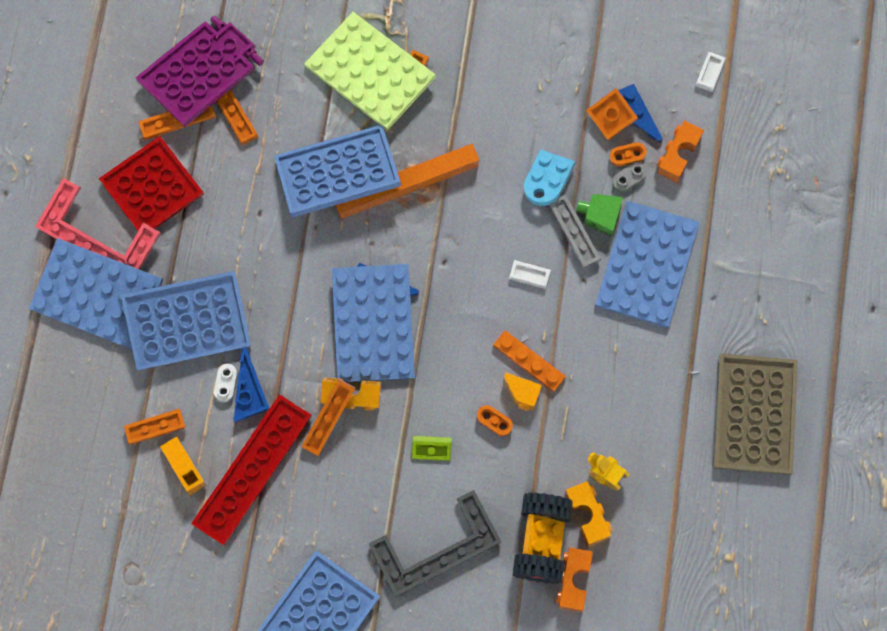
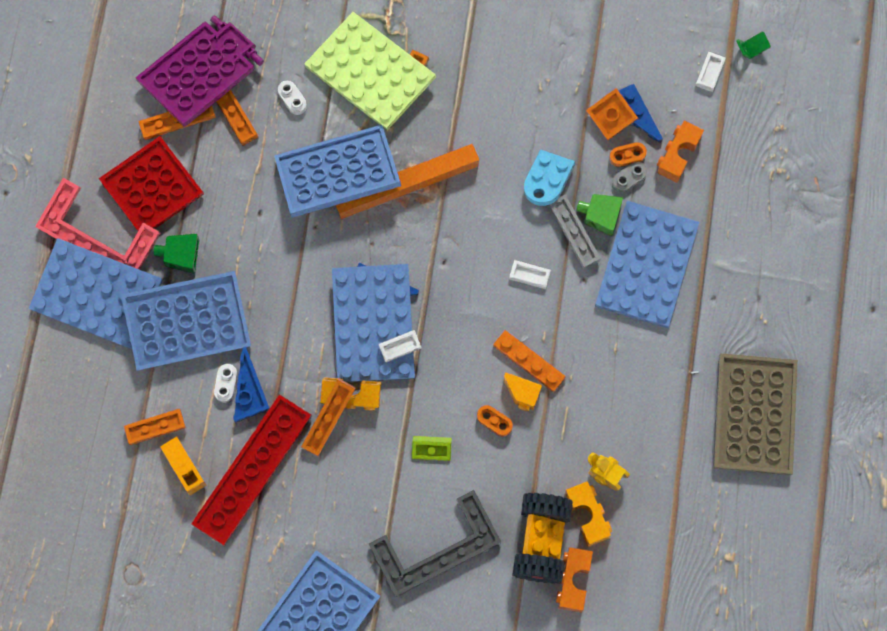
(179, 252): none -> green torso
(292, 96): none -> white plate
(400, 346): none -> white tile
(754, 45): none -> green bracket

